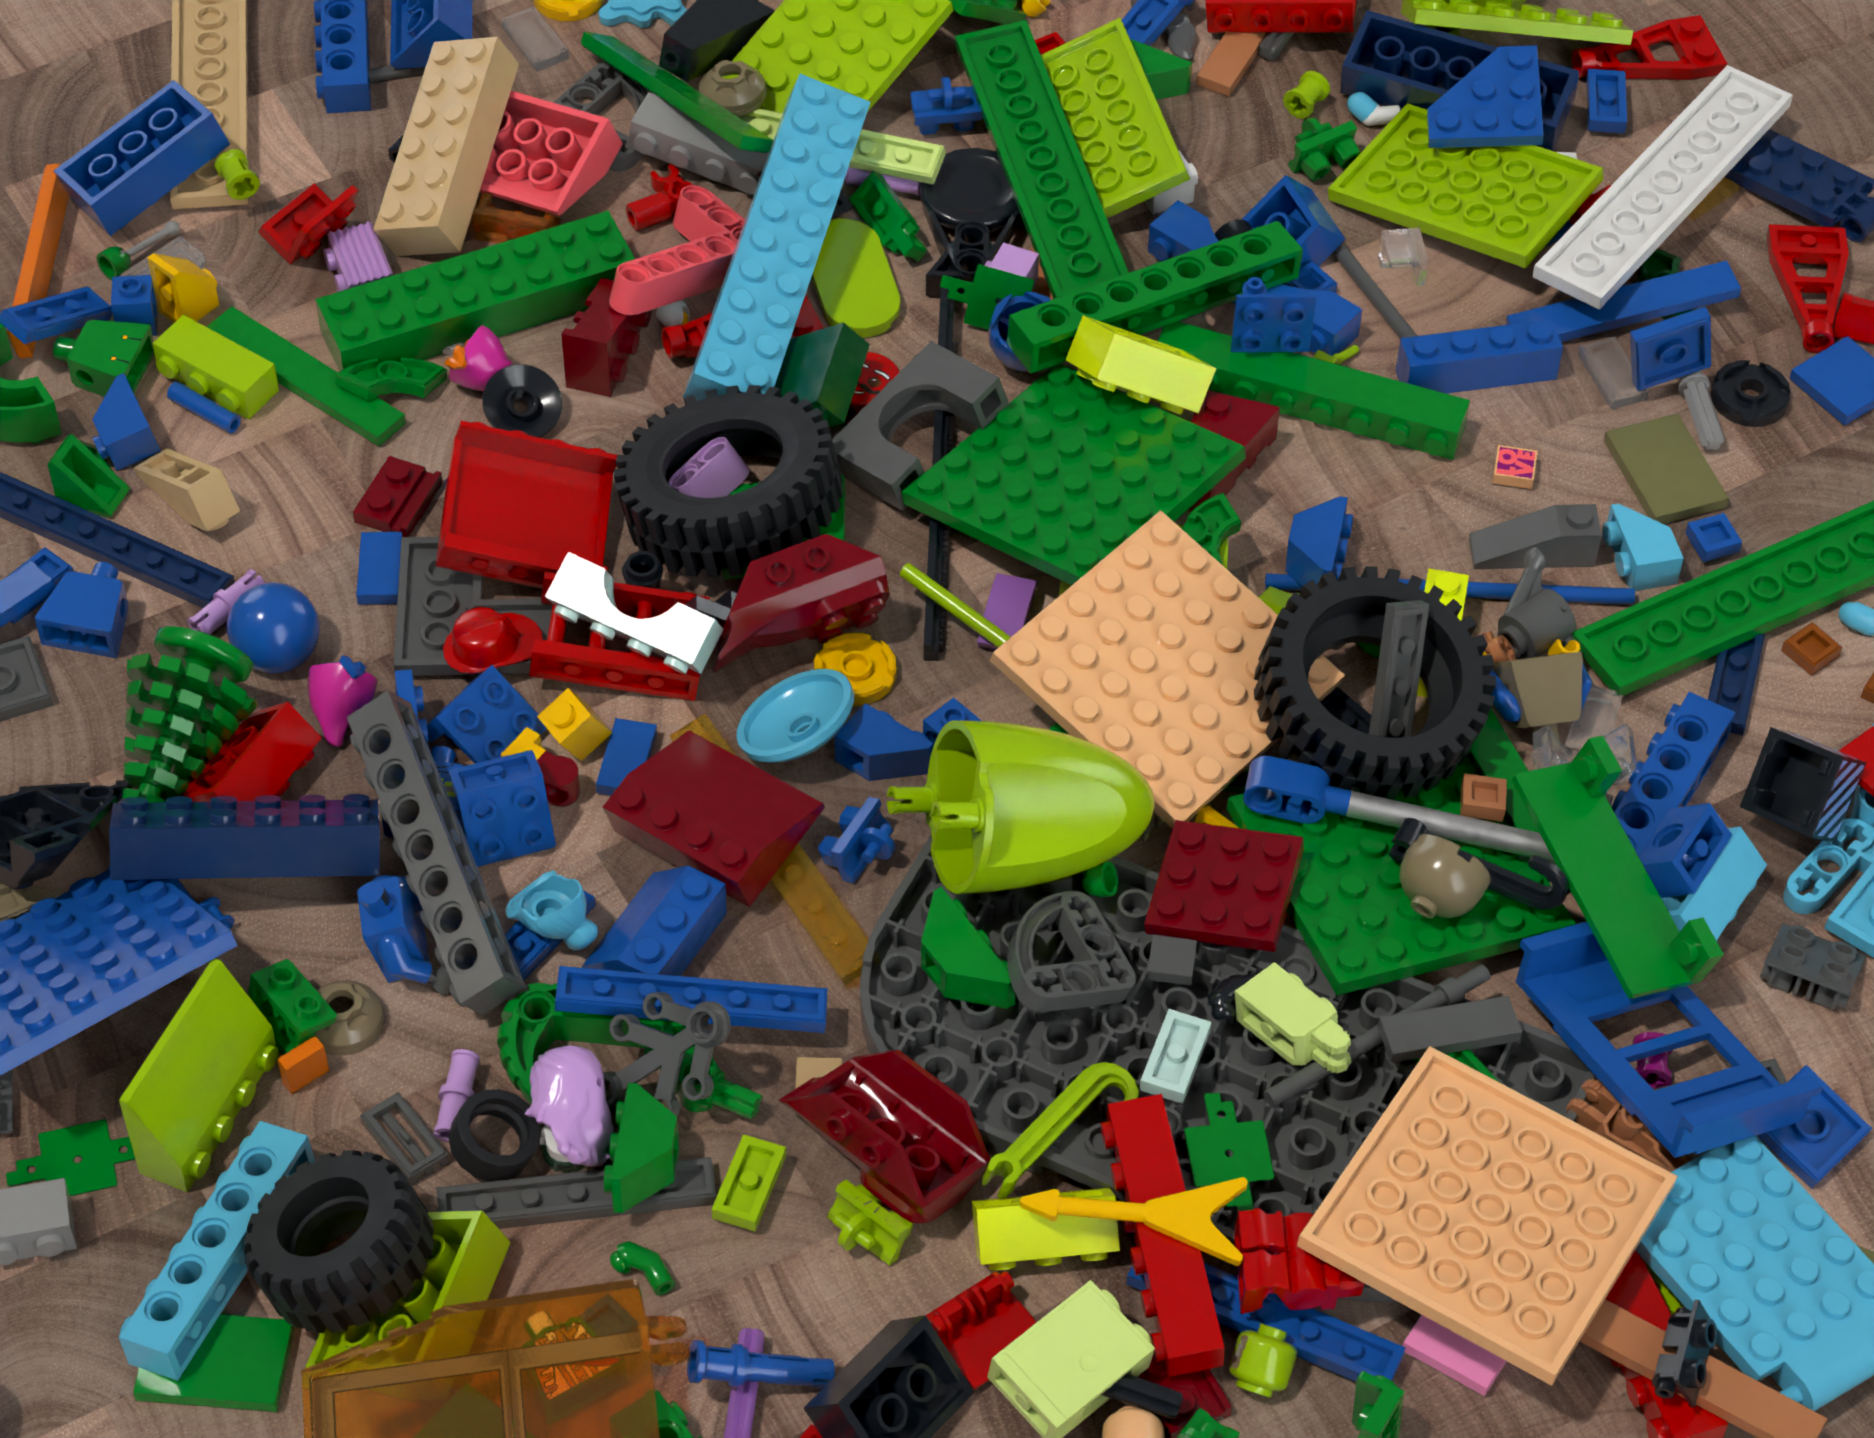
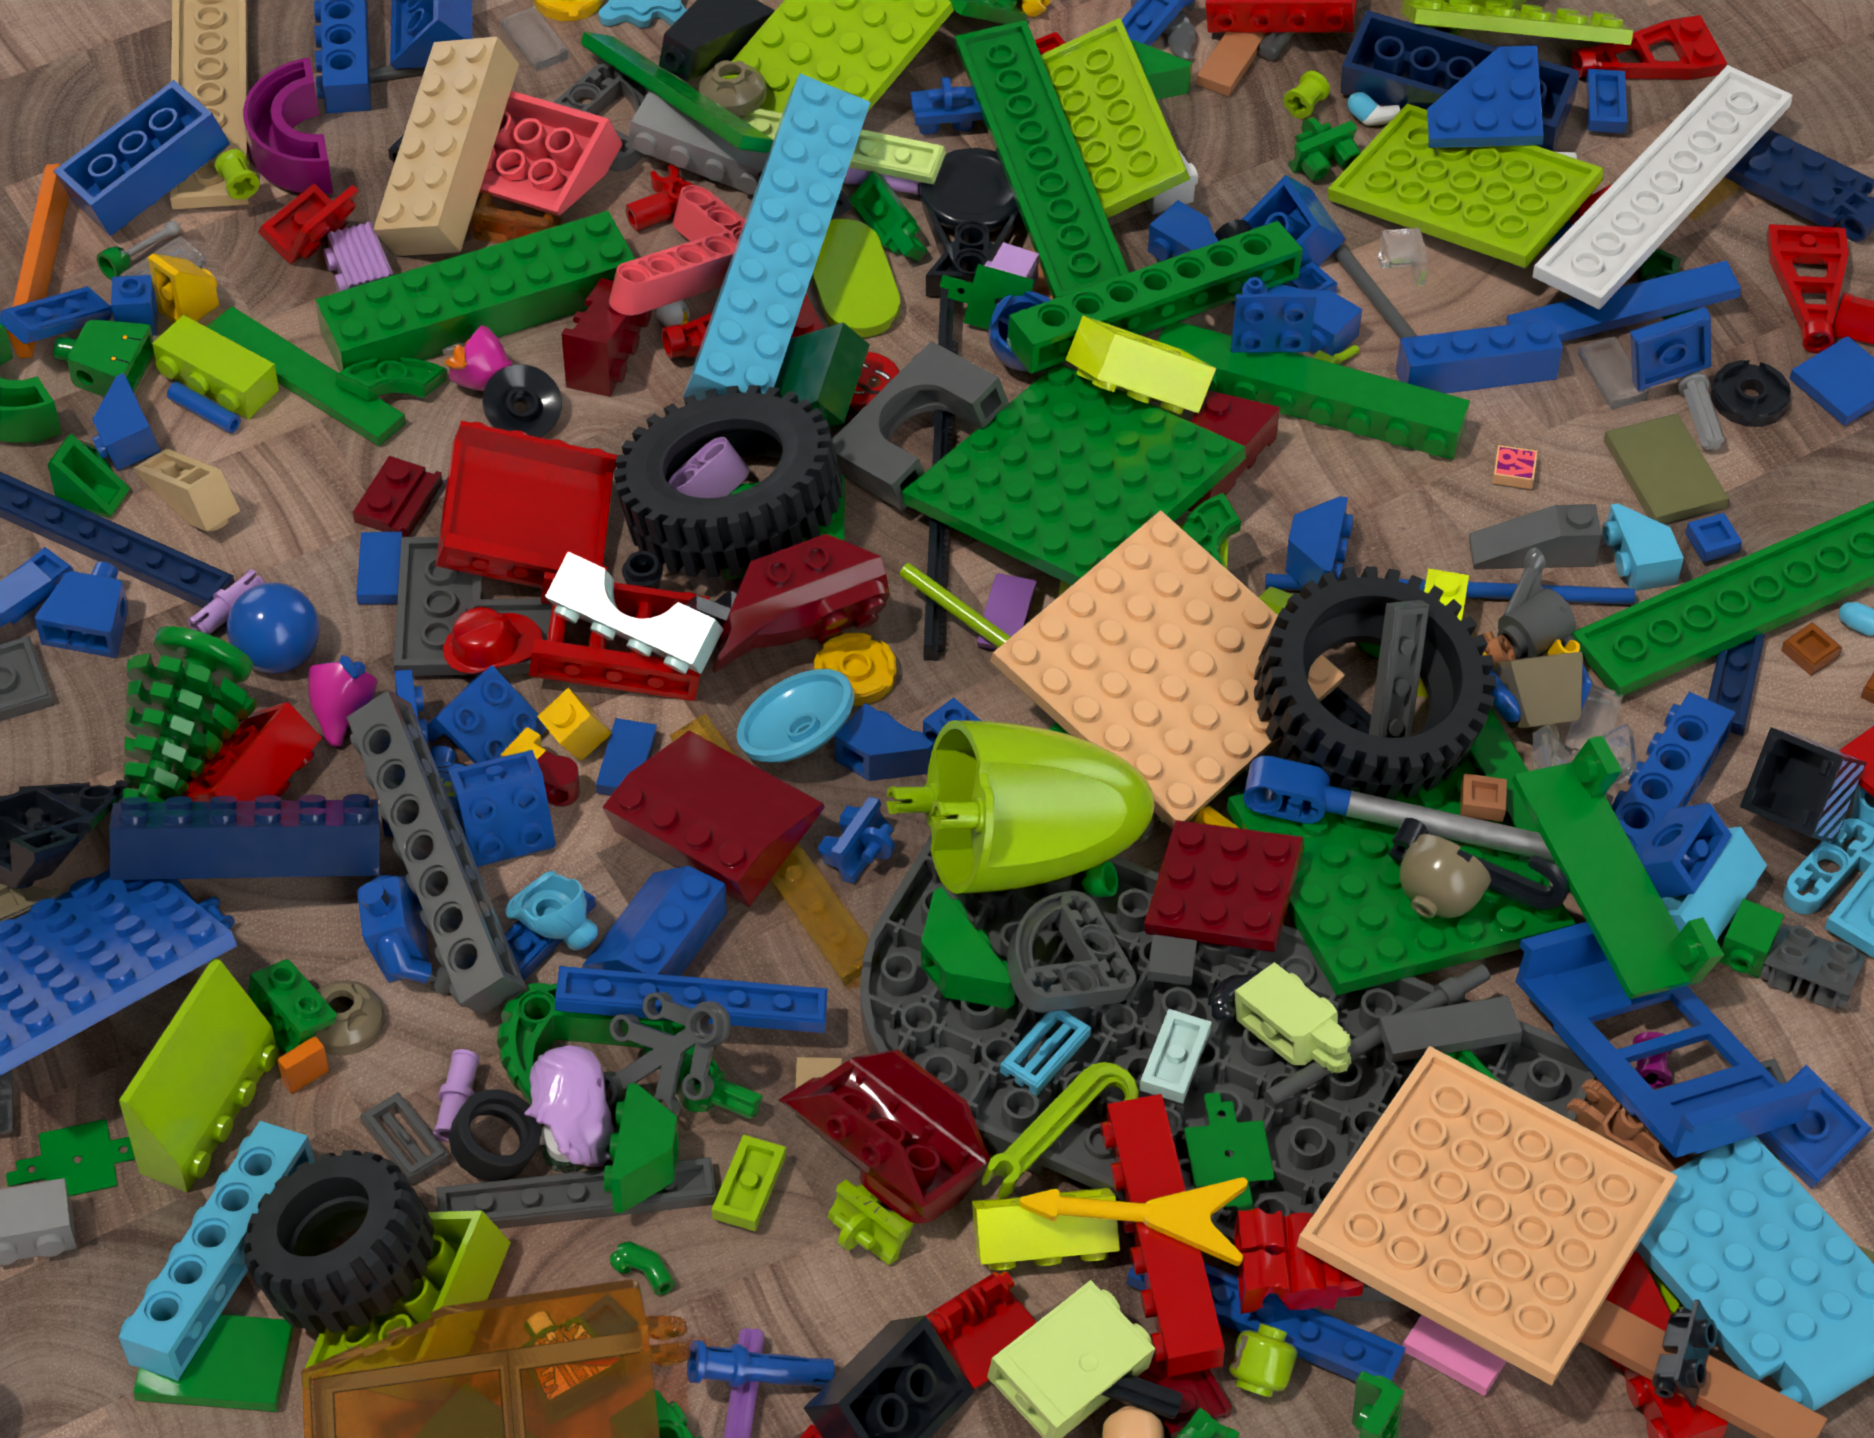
(270, 114): none -> magenta brick
(1059, 1059): none -> medium azure tile
(1750, 938): none -> green brick

